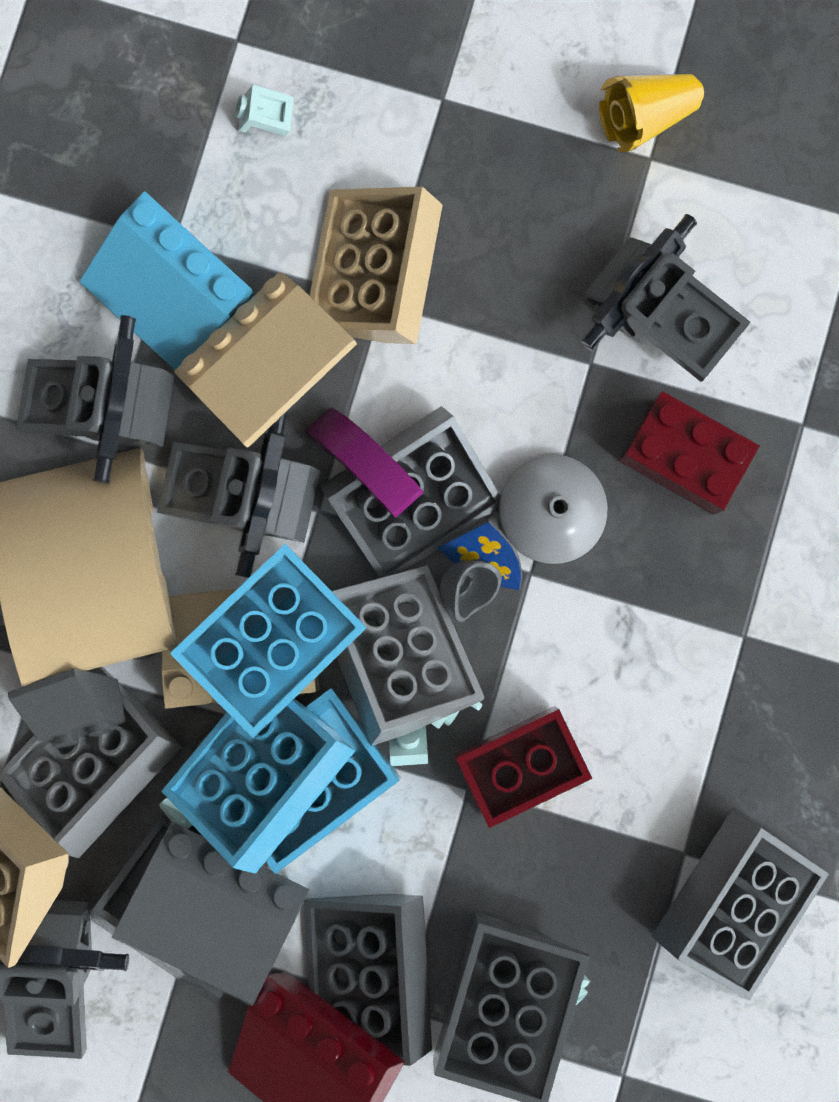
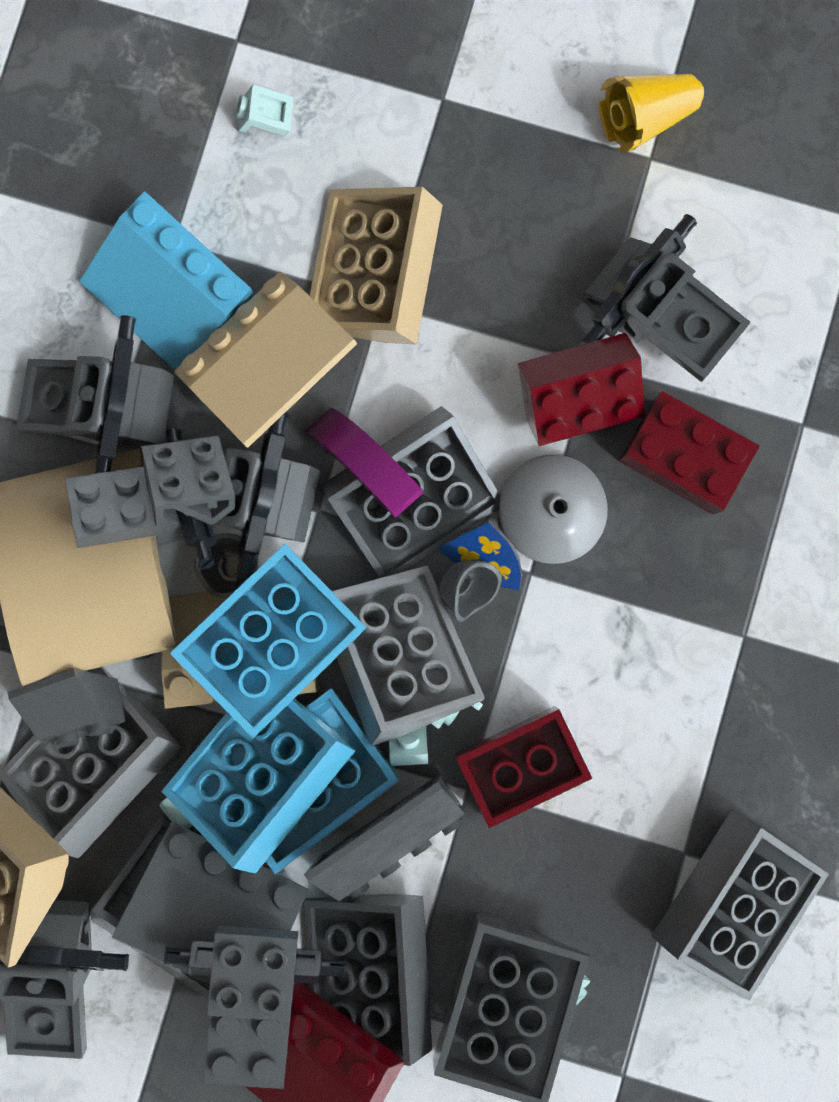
(170, 497): none -> dark grey piece
(221, 577): none -> dark grey helmet
(251, 999): none -> dark grey piece
(386, 840): none -> dark grey slope
(582, 389): none -> dark red brick

